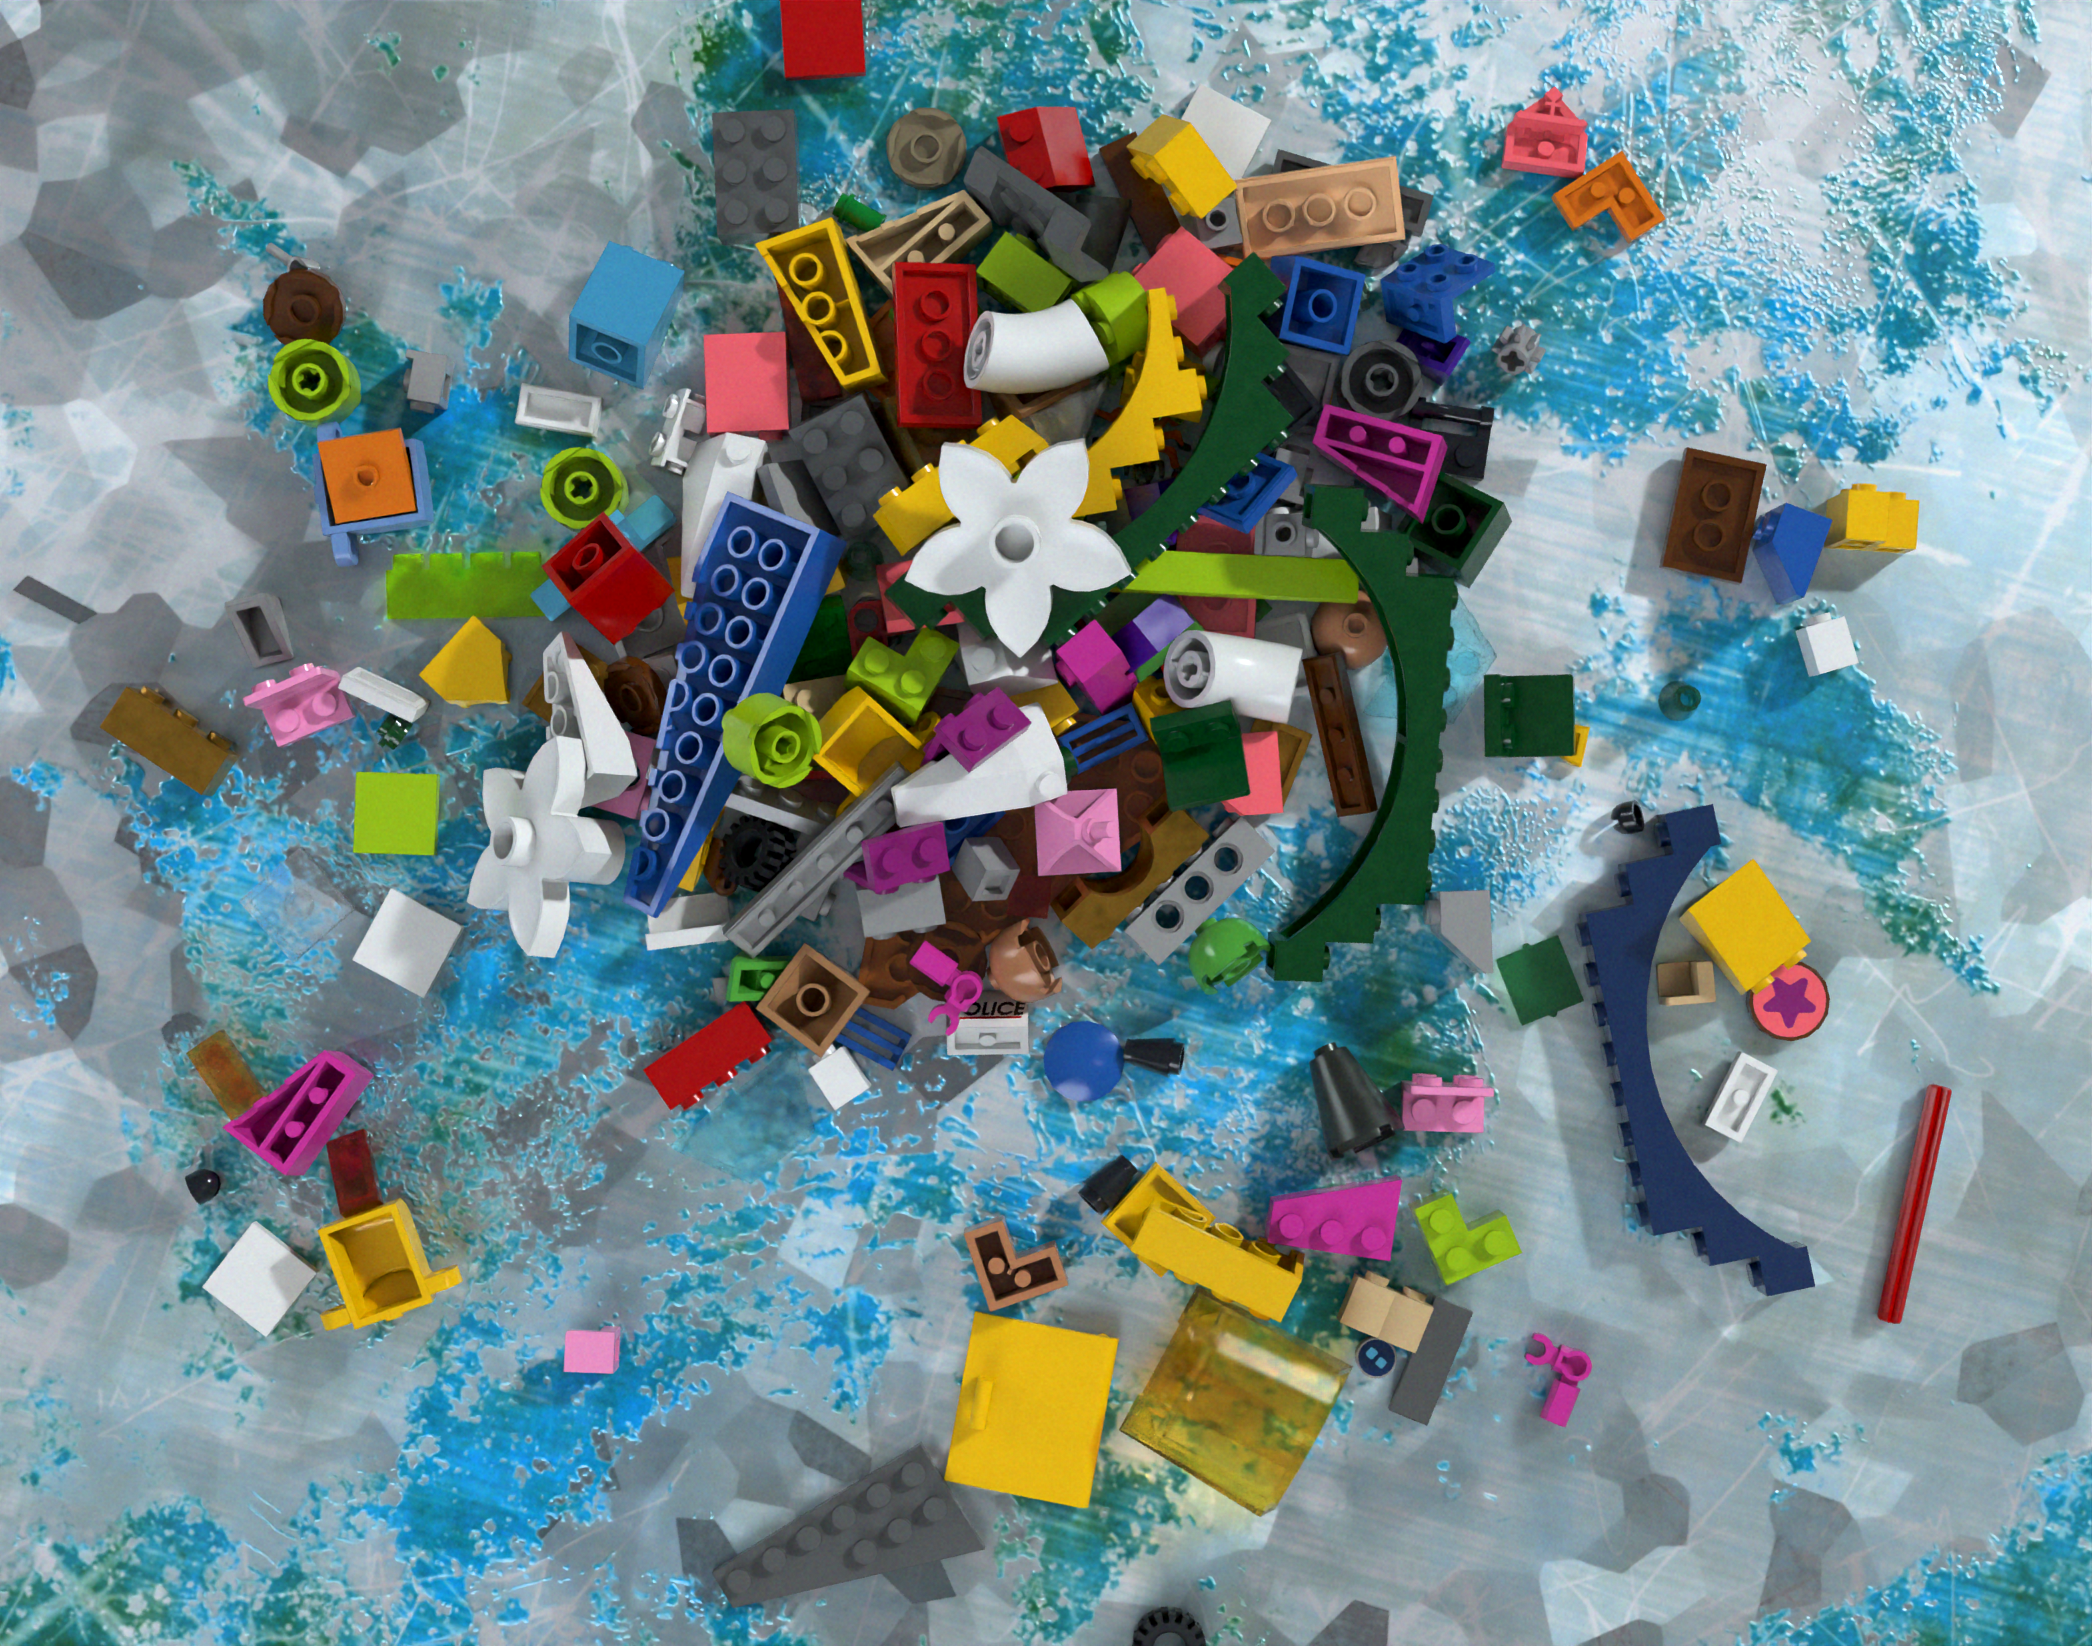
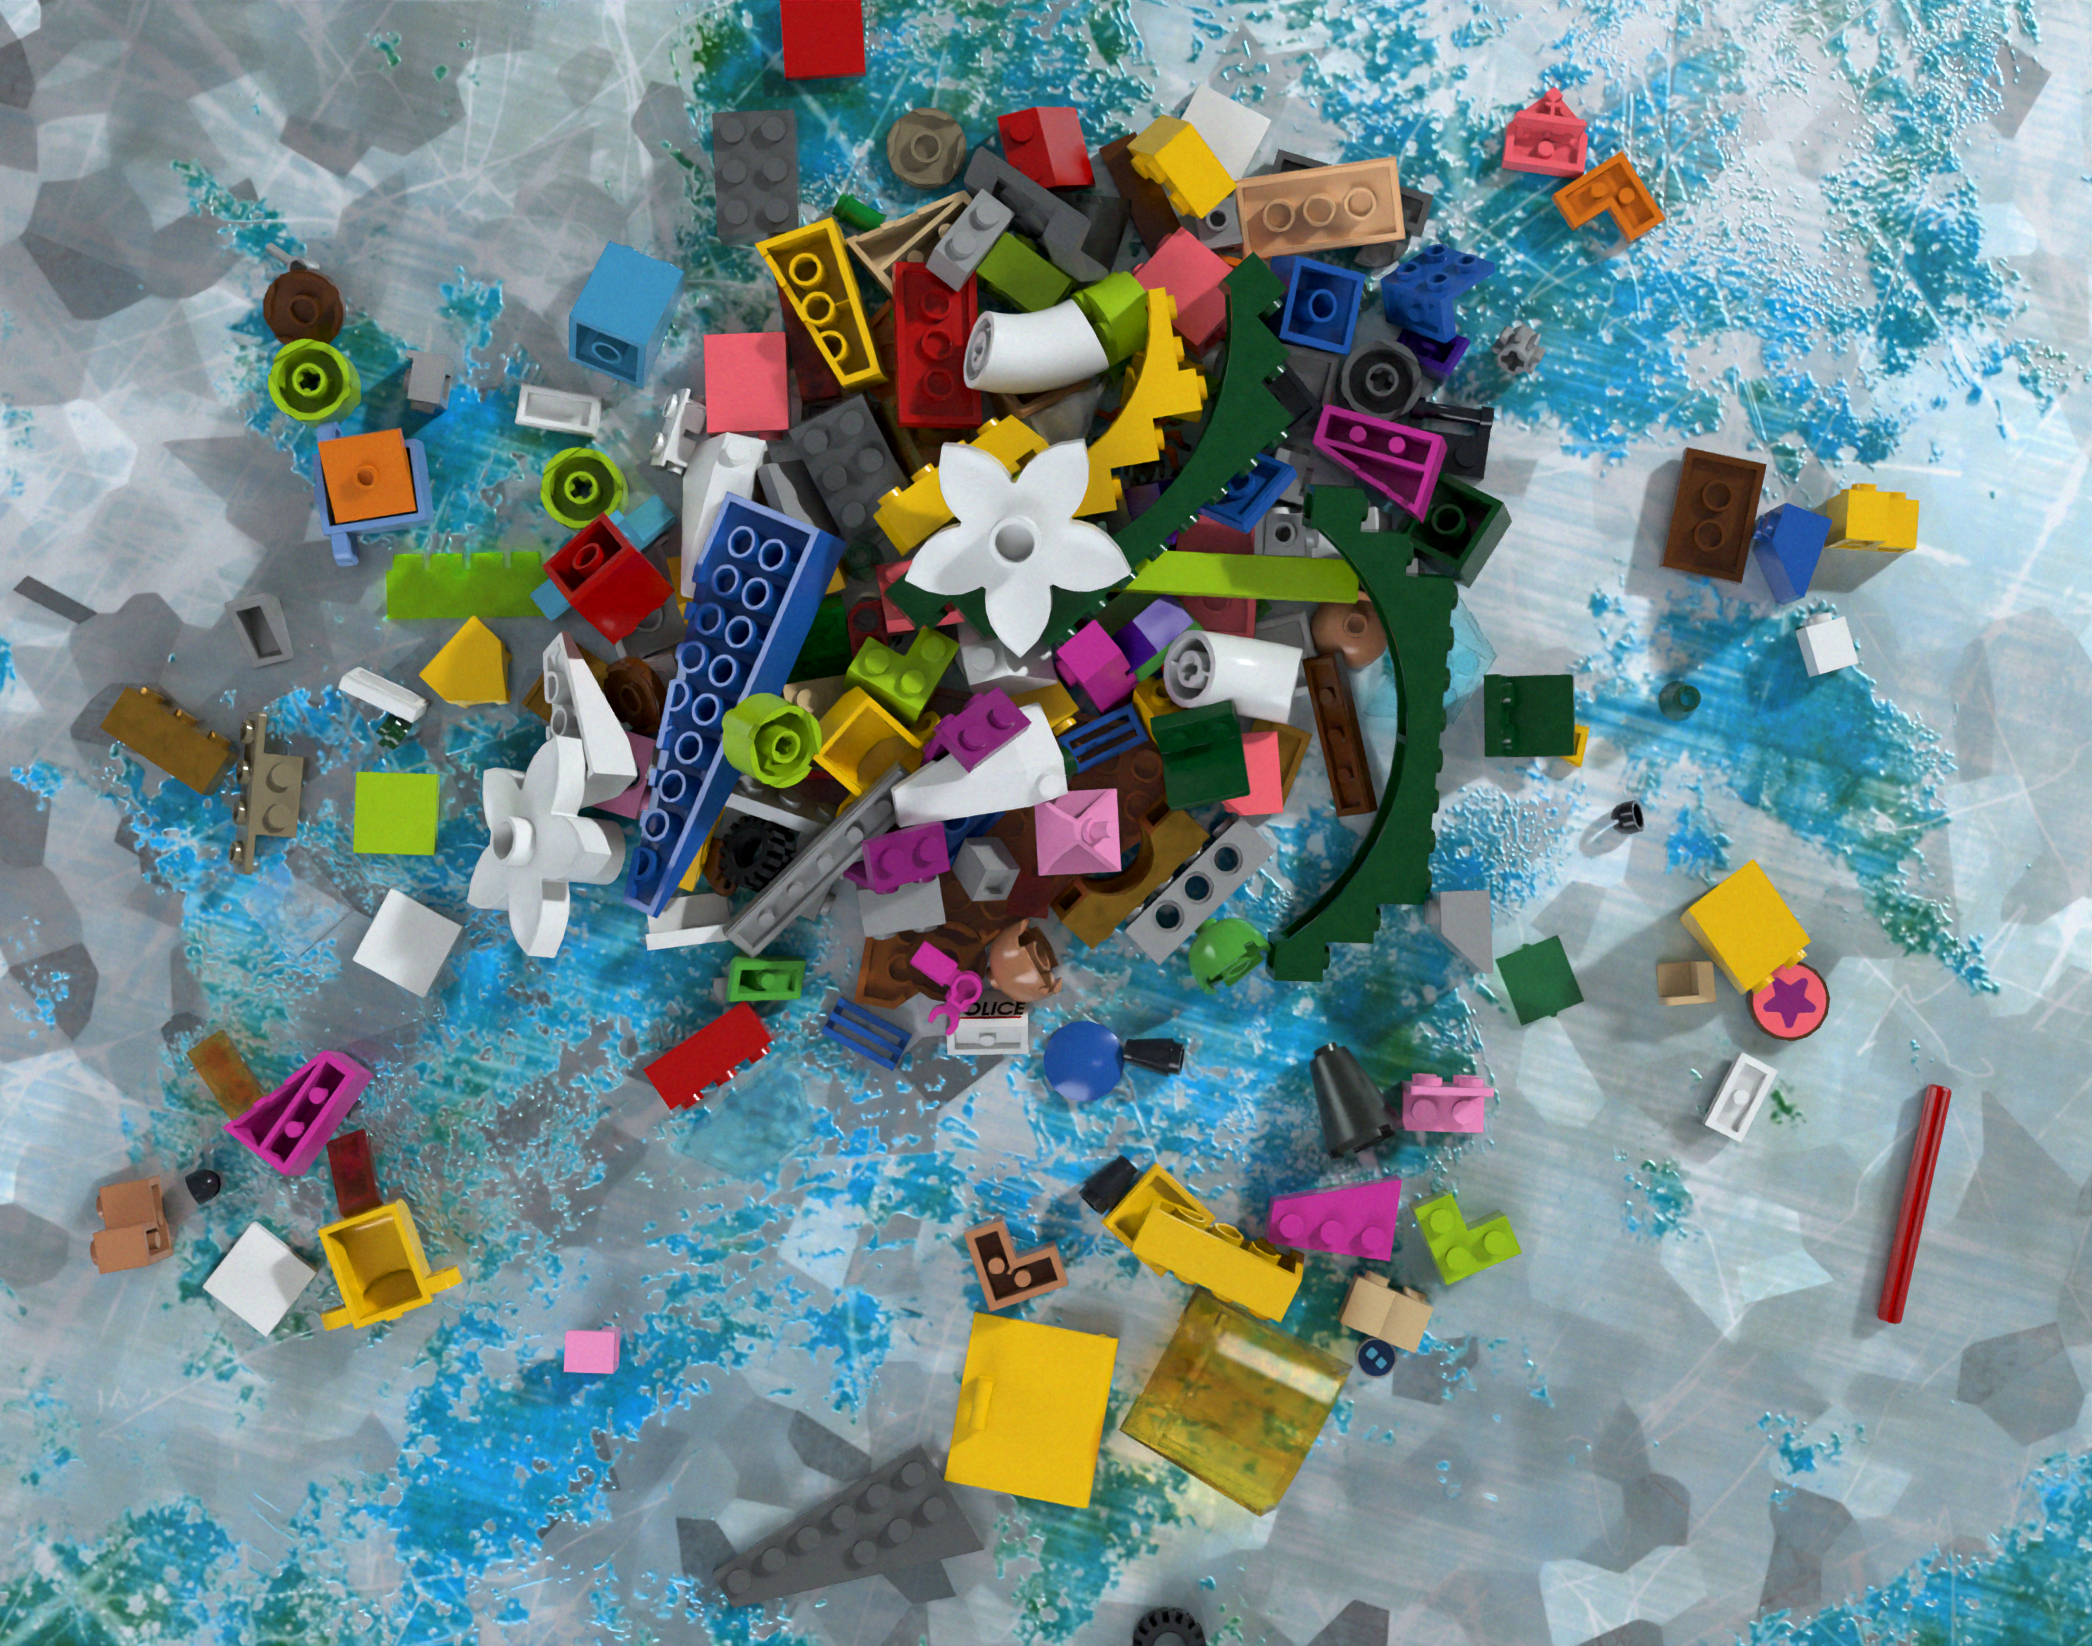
(134, 1226): none -> nougat brick
(267, 794): none -> dark tan bracket
(301, 703): bright pink bracket -> none
(813, 999): medium nougat slope -> none
(838, 1076): white brick -> none
(969, 240): none -> light grey brick
(1430, 1365): dark grey tile -> none
(1573, 1366): dark pink bar -> none
(1620, 956): dark blue arch -> none

